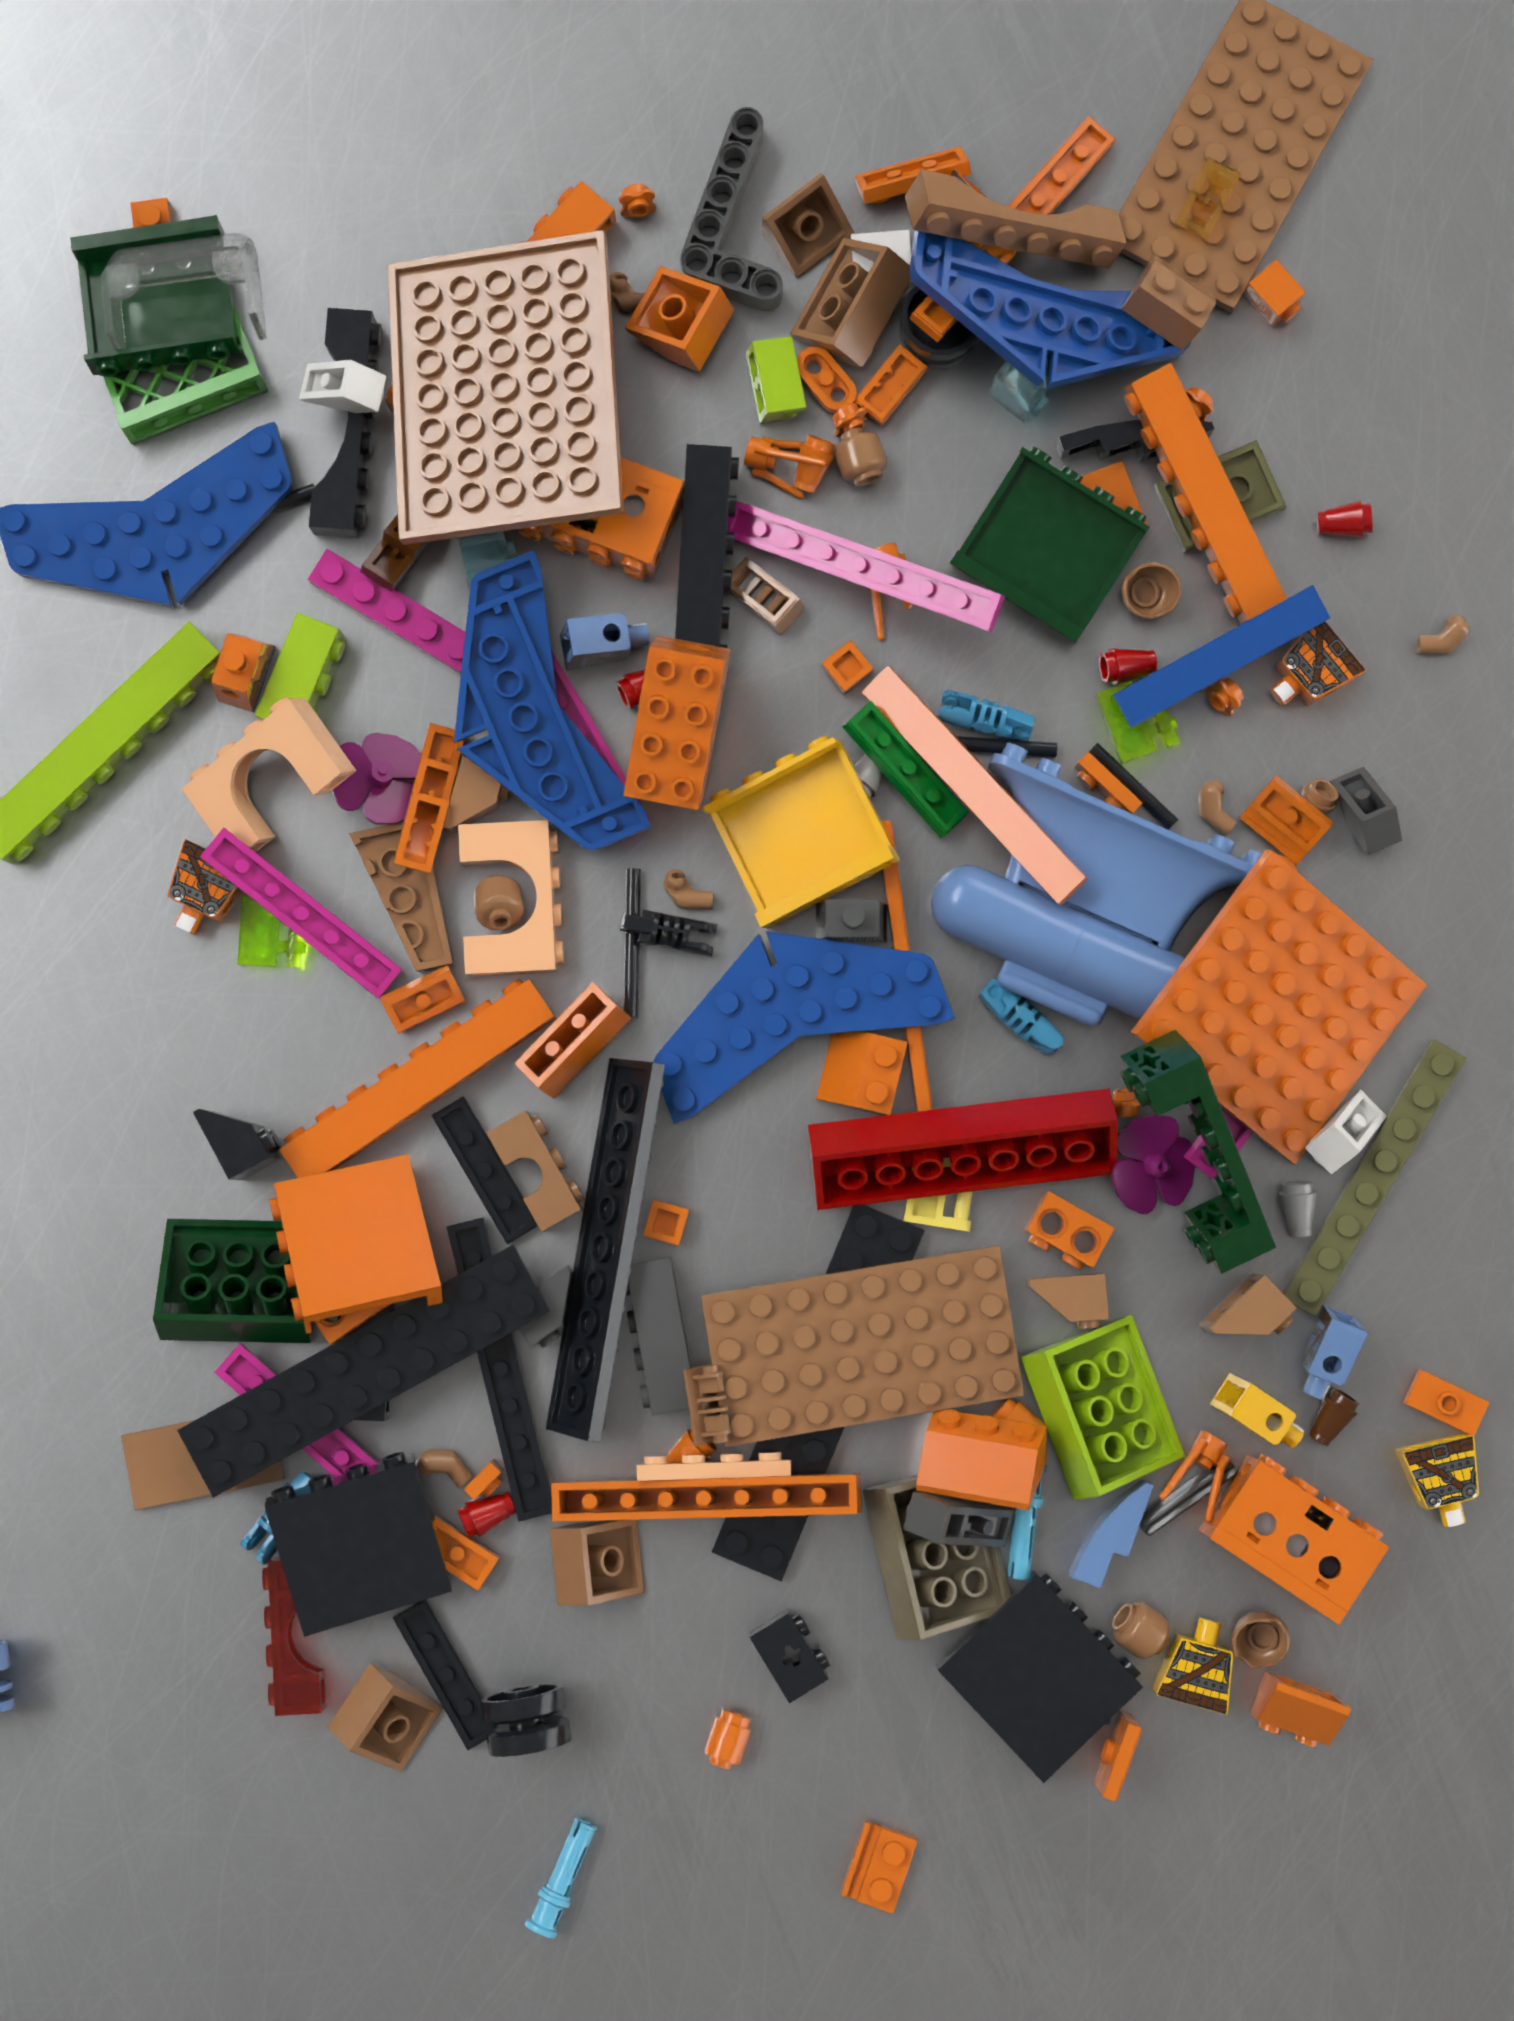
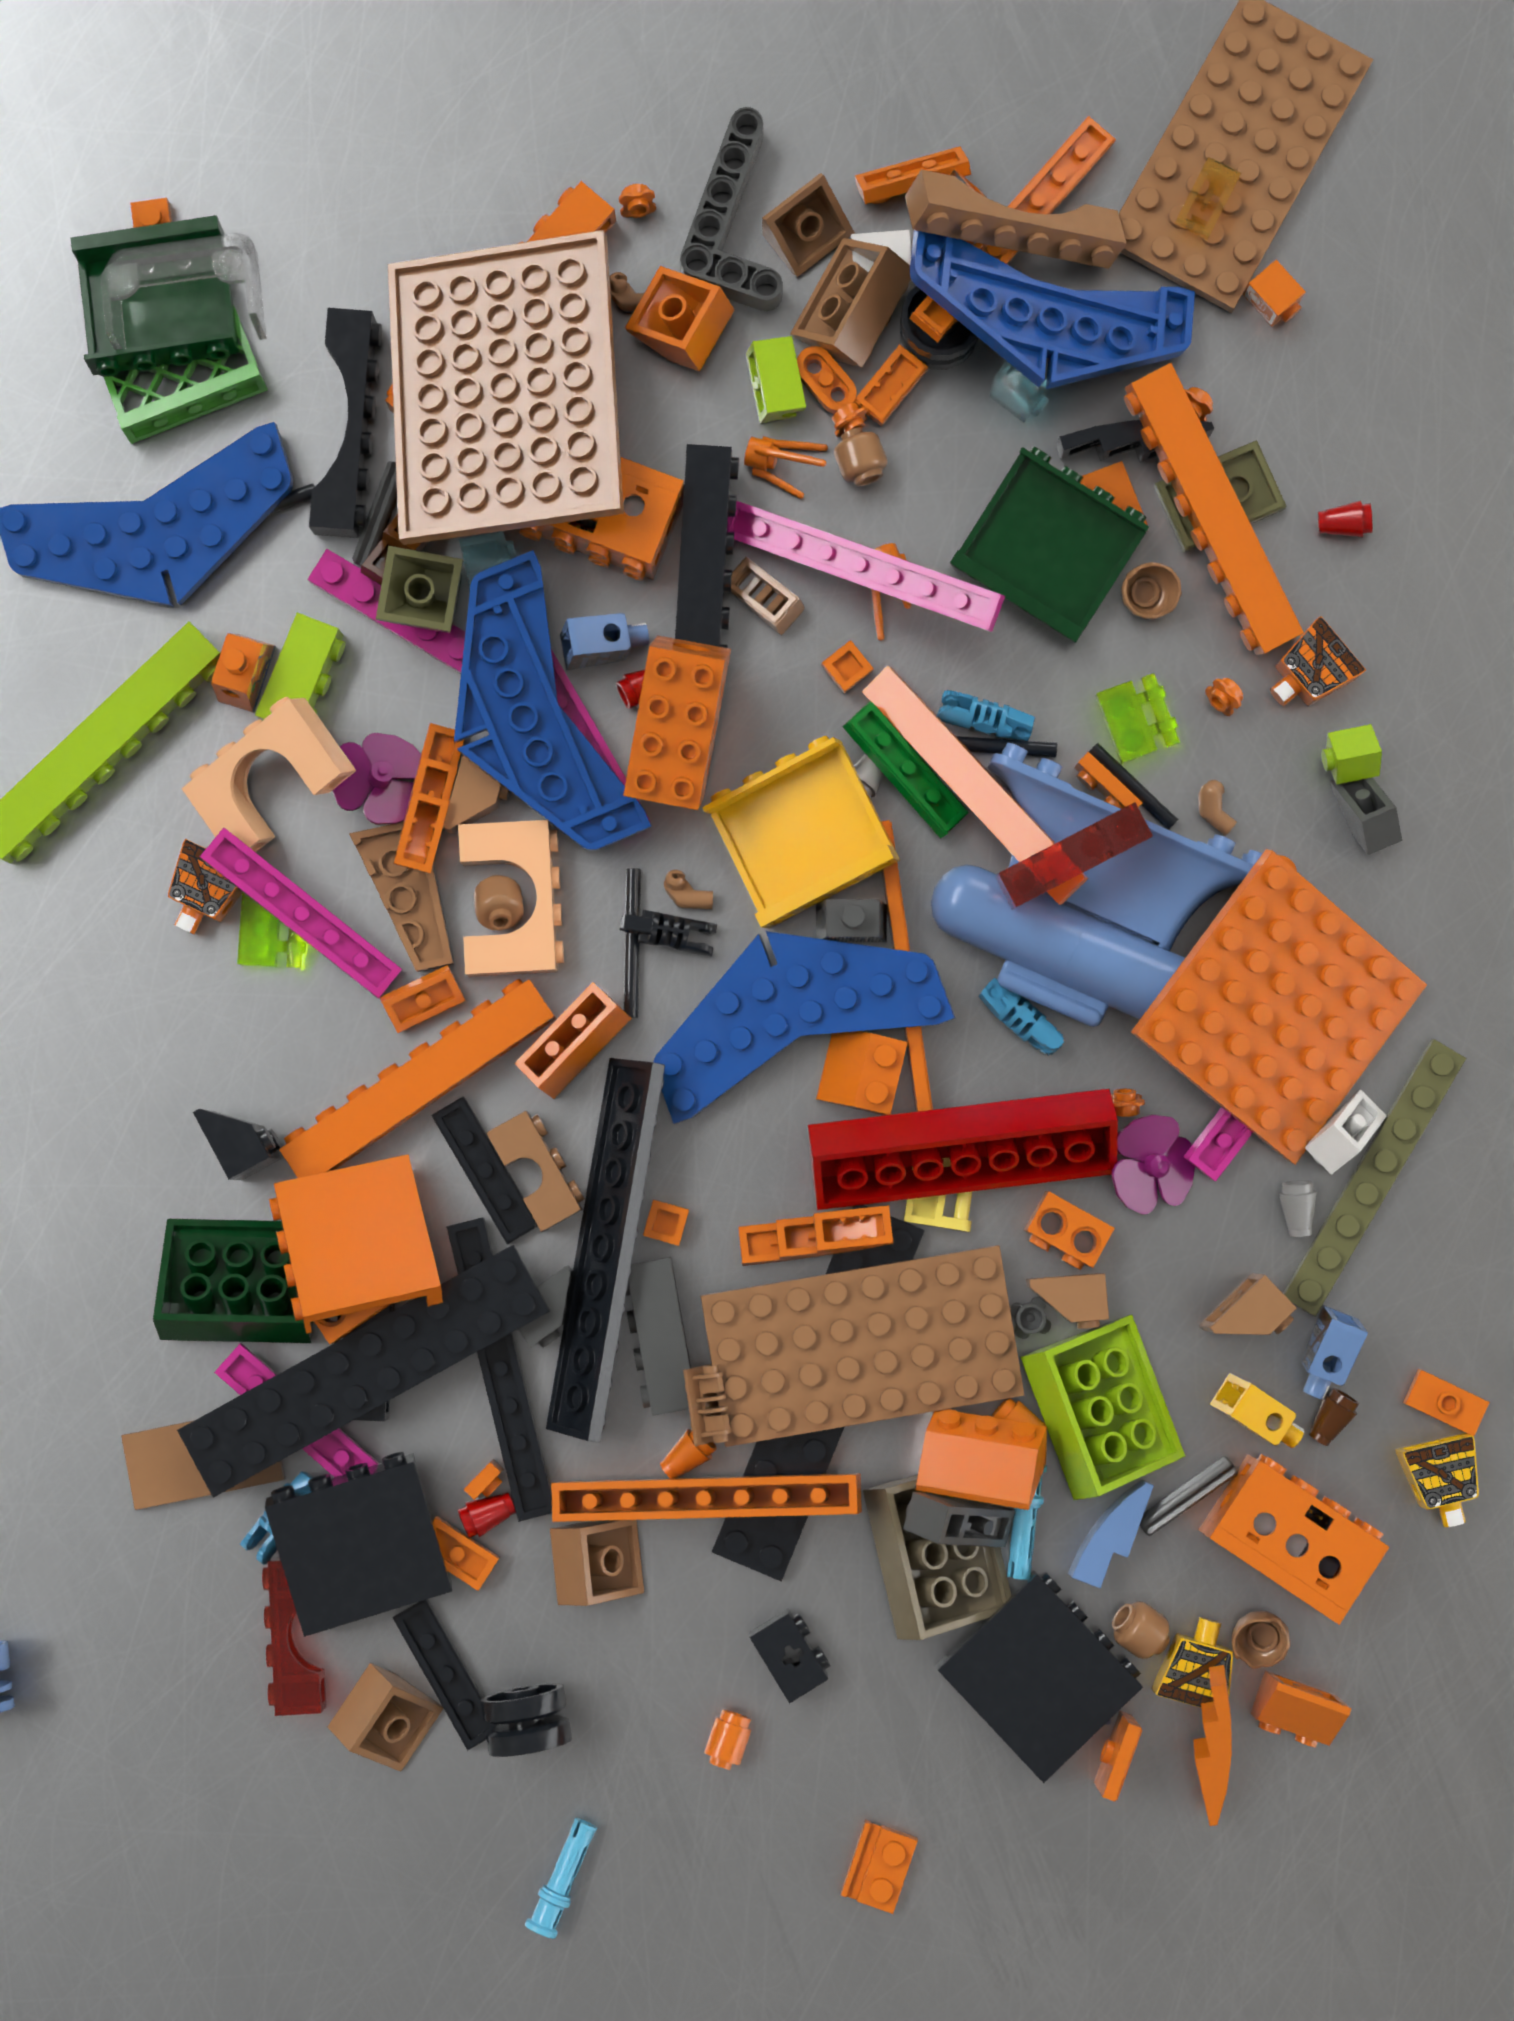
(343, 386): white slope -> none
(378, 515): none -> dark grey axle
(419, 589): none -> olive slope
(444, 1462): medium nougat arm -> none
(696, 1468): light nougat plate -> none
(808, 475): orange cone -> none
(816, 1235): none -> orange slope
(1040, 1322): none -> dark grey plate
(1073, 856): none -> clear red arch
(1126, 664): red cone -> none
(1169, 302): medium nougat slope -> none
(1205, 1453): orange plant -> none
(1215, 1750): none -> orange slope
(1221, 656): blue tile -> none
(1232, 1225): dark green plate -> none
(1286, 820): orange plate -> none
(1321, 795): medium nougat plate -> none
(1352, 754): none -> lime brick
(1447, 641): medium nougat arm -> none

